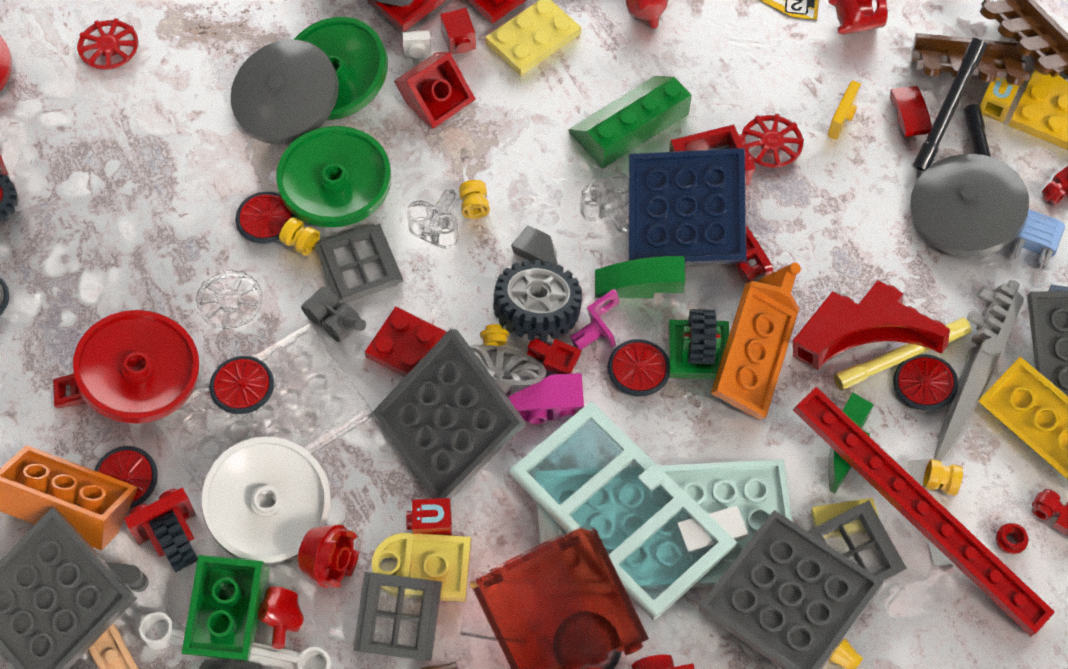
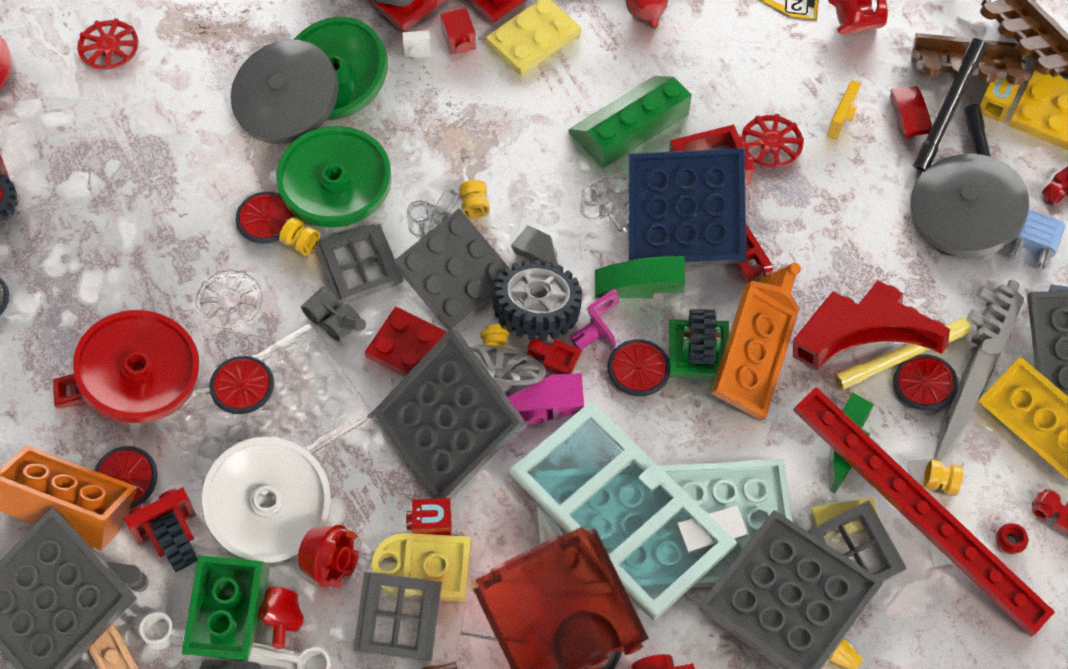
(435, 89): red slope -> none
(452, 269): none -> dark grey plate

